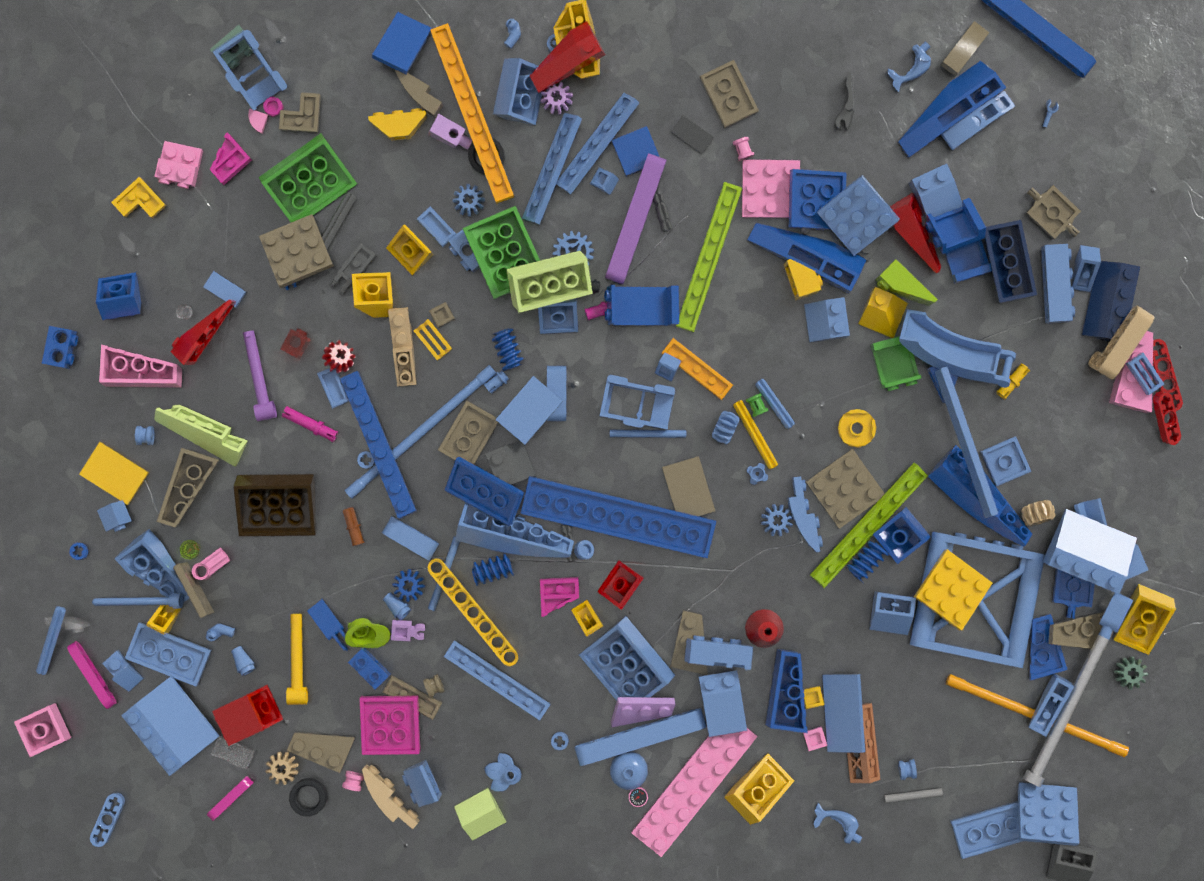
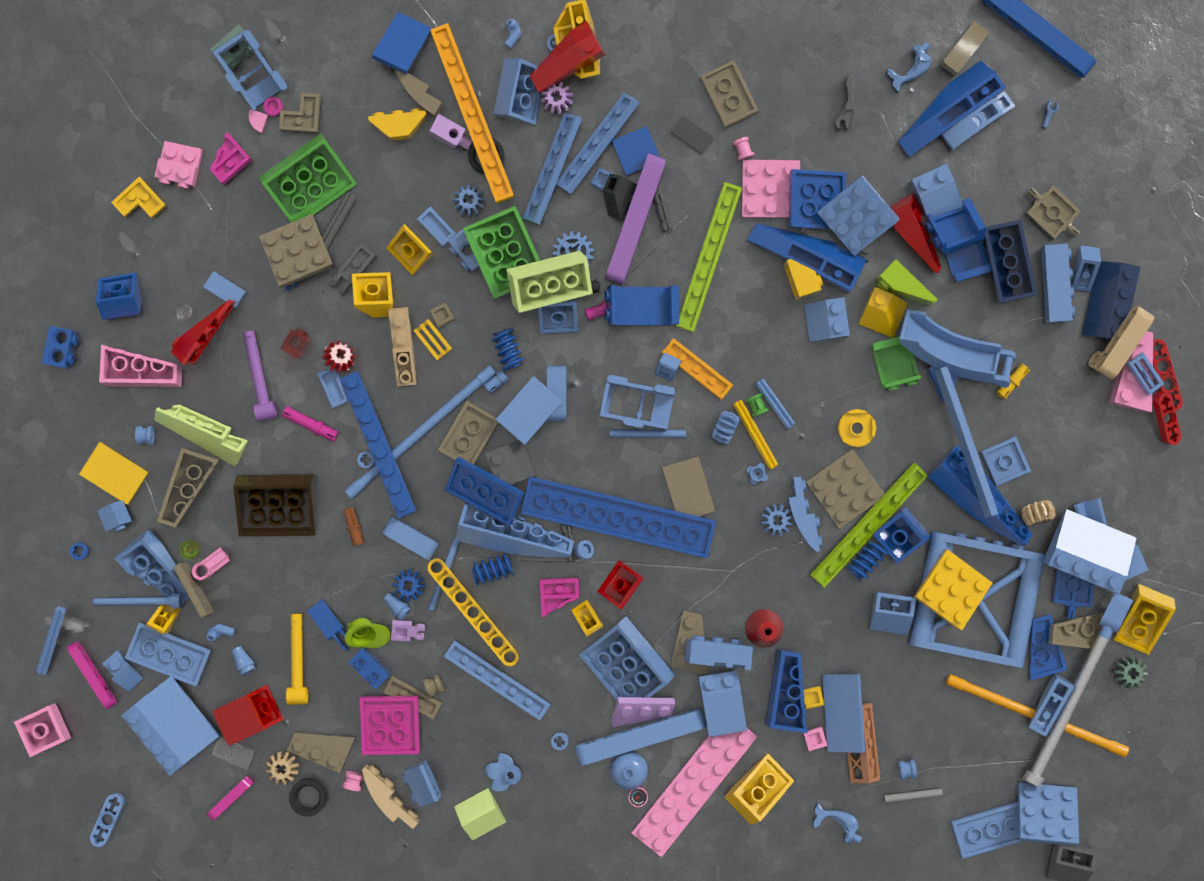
(618, 195): none -> pearl dark grey slope

